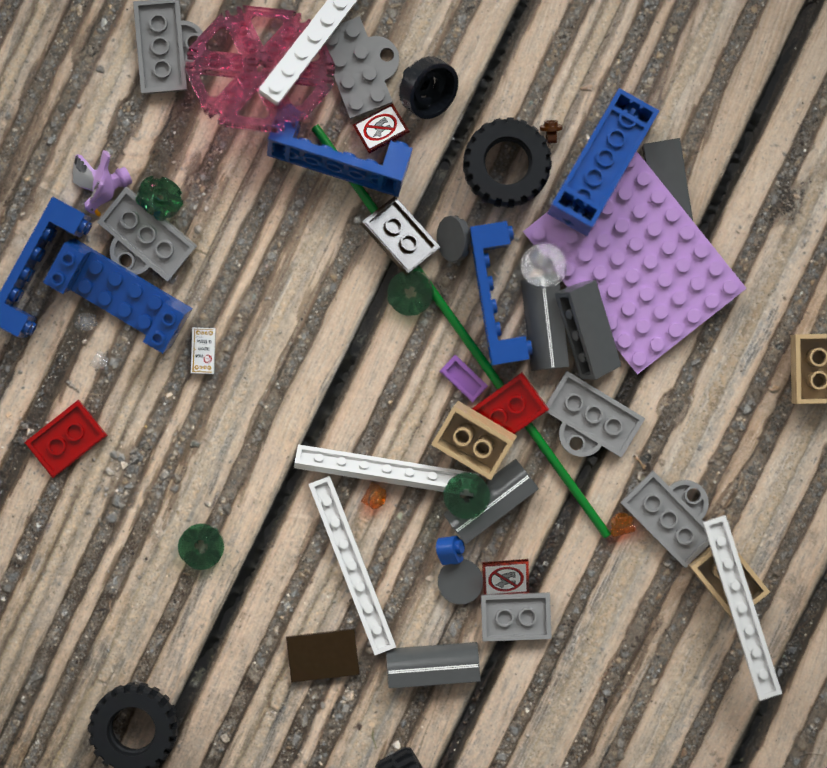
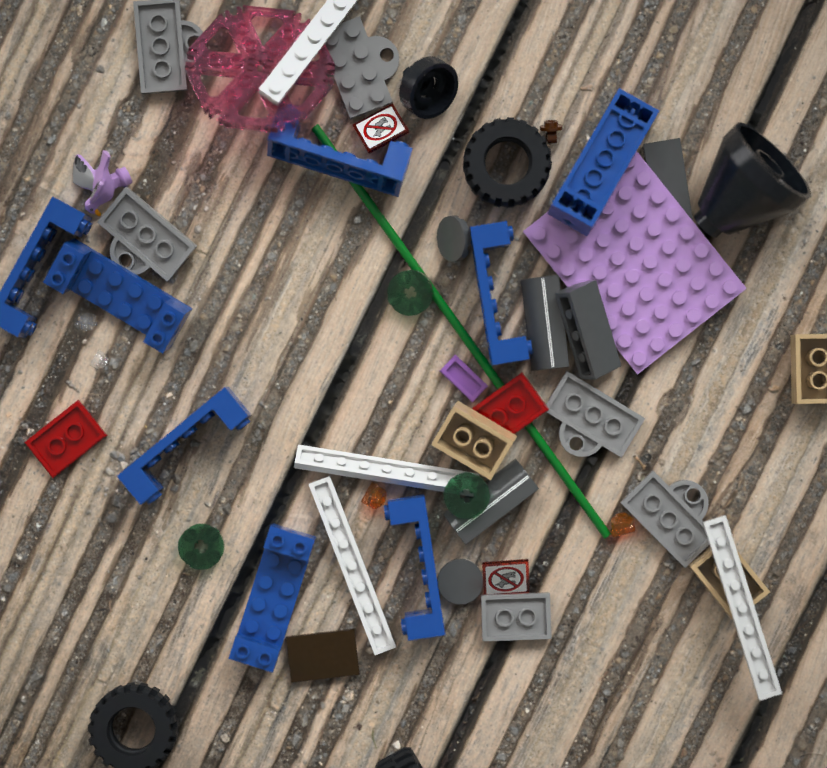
(139, 478): none -> blue plate
(157, 207): clear green plate -> none
(203, 350): white tile -> none
(272, 597): none -> blue plate
(400, 235): tile -> none
(424, 622): none -> blue plate
(433, 665): dark grey brick -> none
(450, 550): blue plate -> none
(543, 265): clear tile -> none
(748, 184): none -> black cone

